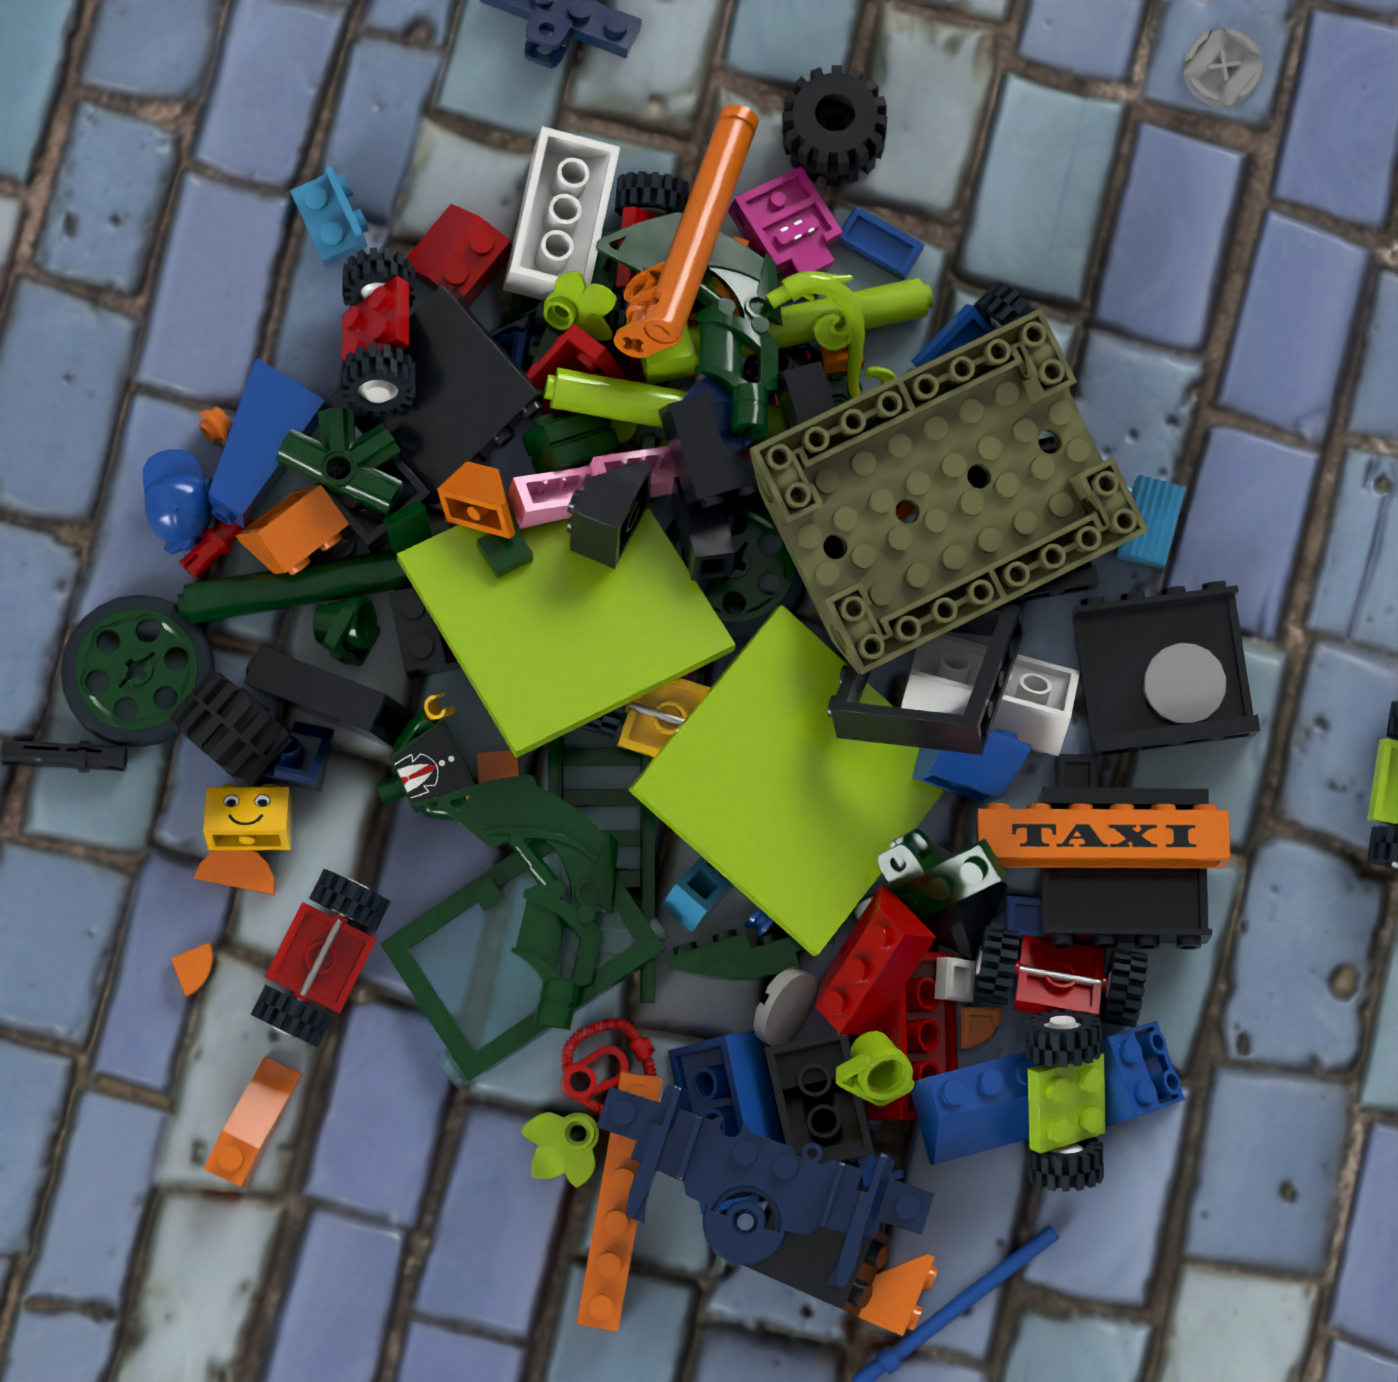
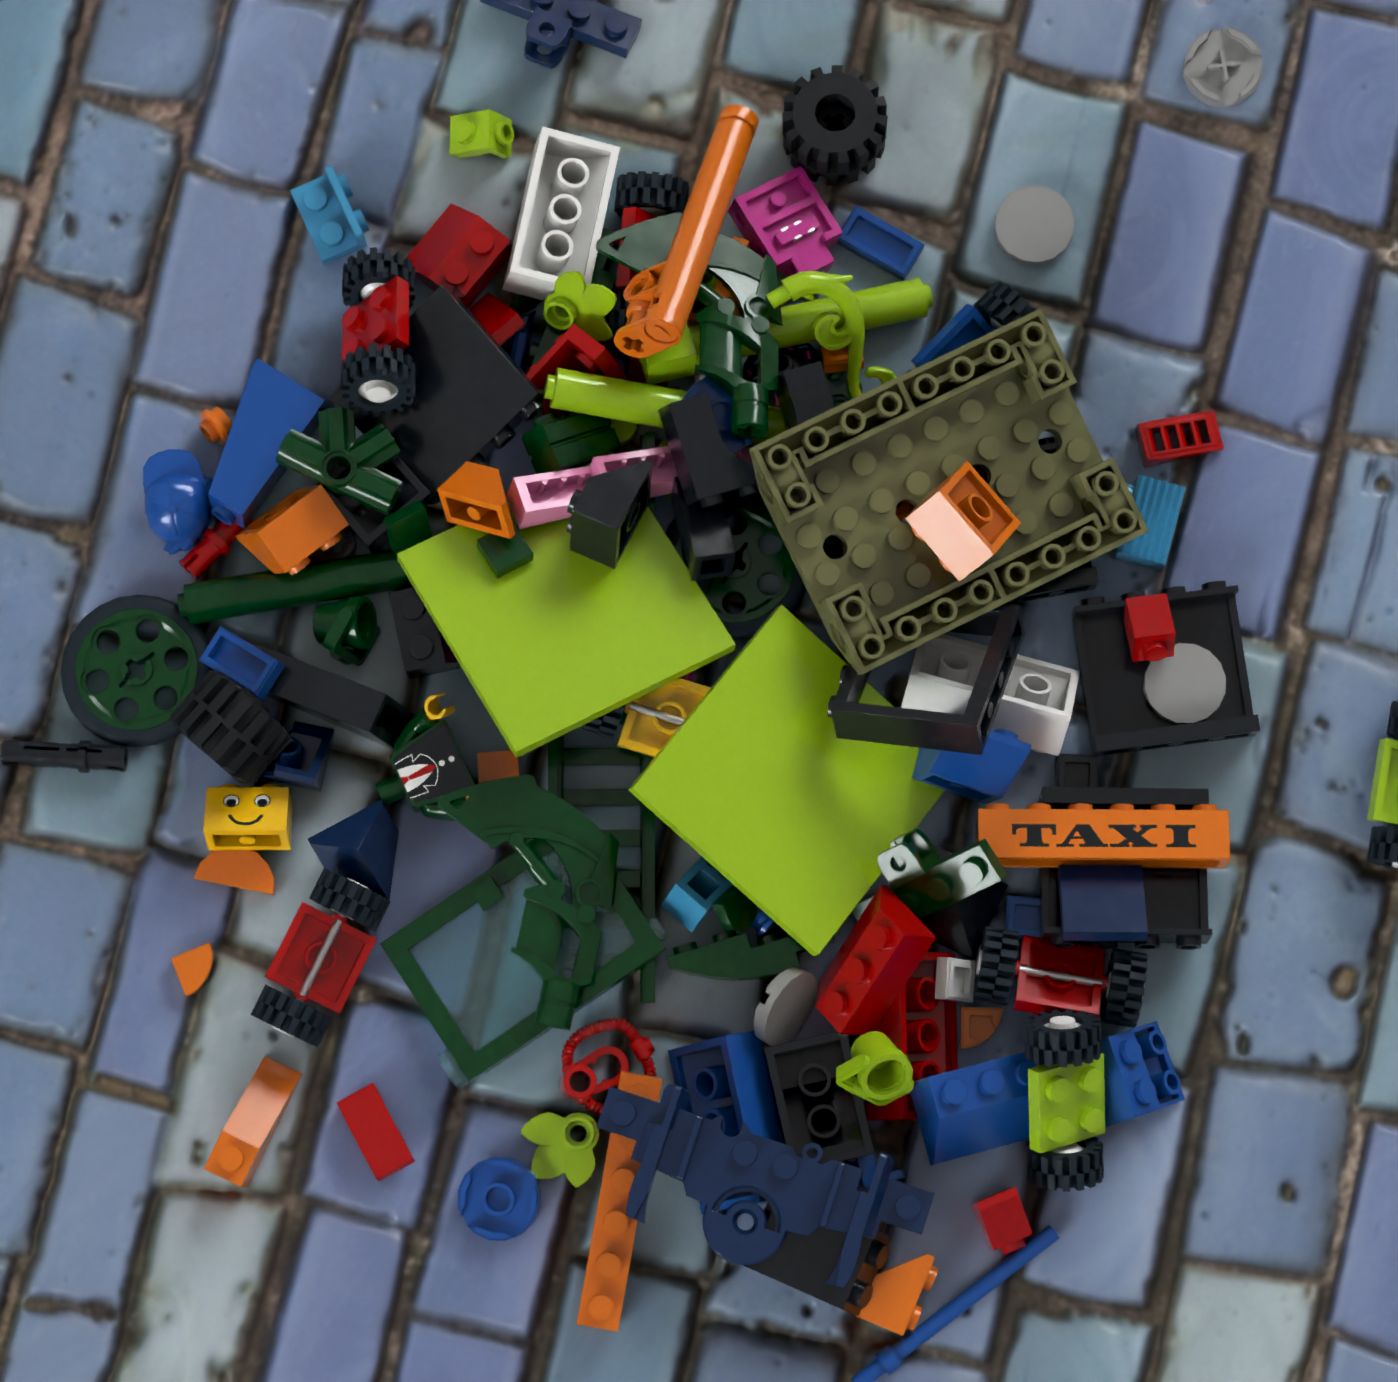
(242, 662): none -> blue tile
(361, 848): none -> dark blue slope
(375, 1132): none -> red slope
(480, 134): none -> lime bracket
(497, 318): none -> red tile
(499, 1198): none -> blue tile
(735, 910): none -> dark green tile
(963, 521): none -> orange slope
(1003, 1220): none -> red slope
(1034, 225): none -> light grey tile
(1102, 903): none -> dark blue tile
(1149, 454): none -> red slope
(1149, 627): none -> red brick

